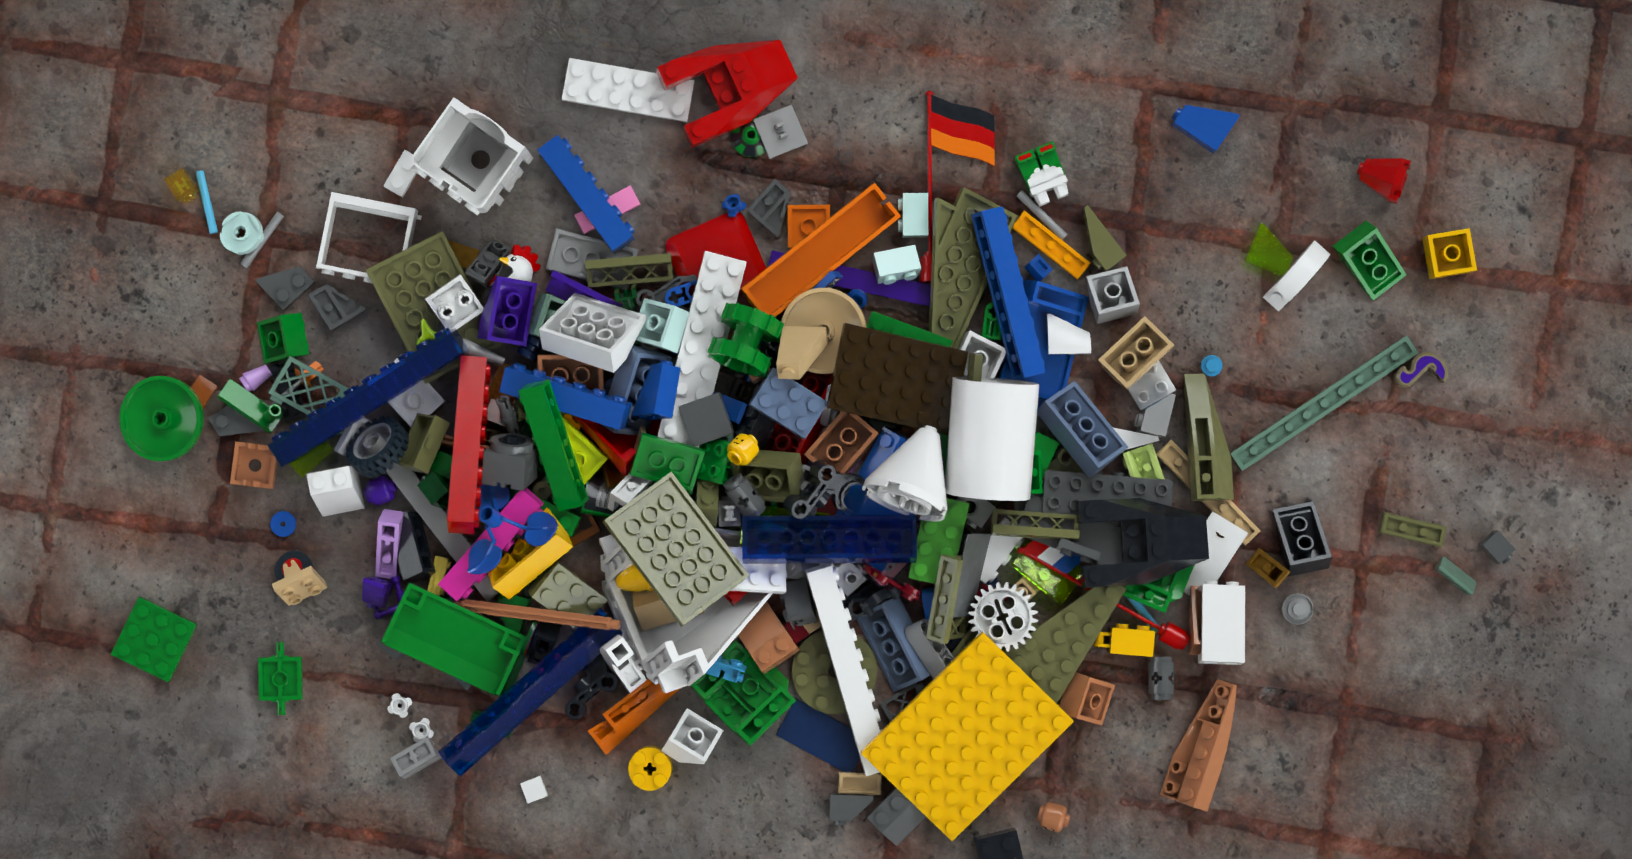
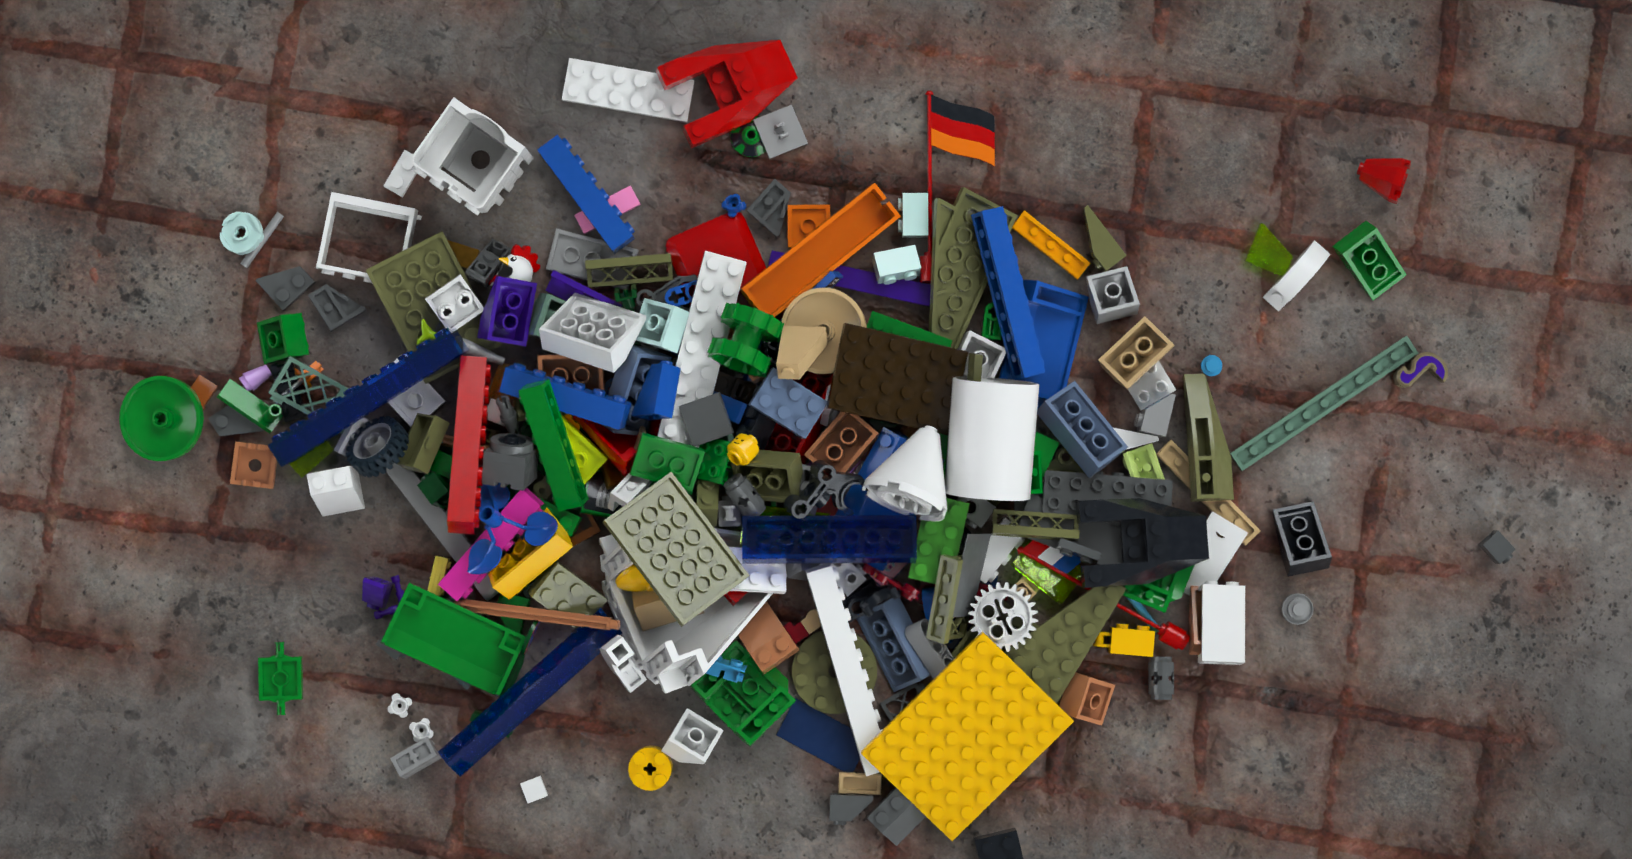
(154, 639): green plate -> none
(182, 186): clear yellow brick -> none
(206, 202): medium azure bar -> none
(276, 526): blue wheel -> none
(296, 578): tan plate -> none
(380, 490): dark purple head -> none
(388, 543): lavender slope -> none
(414, 550): black slope -> none
(531, 349): dark blue wheel -> none
(544, 641): black slope -> none
(590, 686): black piece -> none
(628, 714): orange wedge -> none
(798, 603): dark grey hinge -> none
(859, 297): blue plate -> none
(1038, 268): blue plate -> none
(1042, 215): light grey bar -> none
(1048, 178): hips -> none
(1053, 817): nougat head -> none
(1066, 338): white slope -> none
(1202, 750): nougat wedge -> none
(1204, 125): blue slope -> none
(1267, 568): pearl gold slope -> none
(1412, 529): olive tile -> none
(1449, 253): yellow brick -> none
(1455, 576): sand green slope -> none

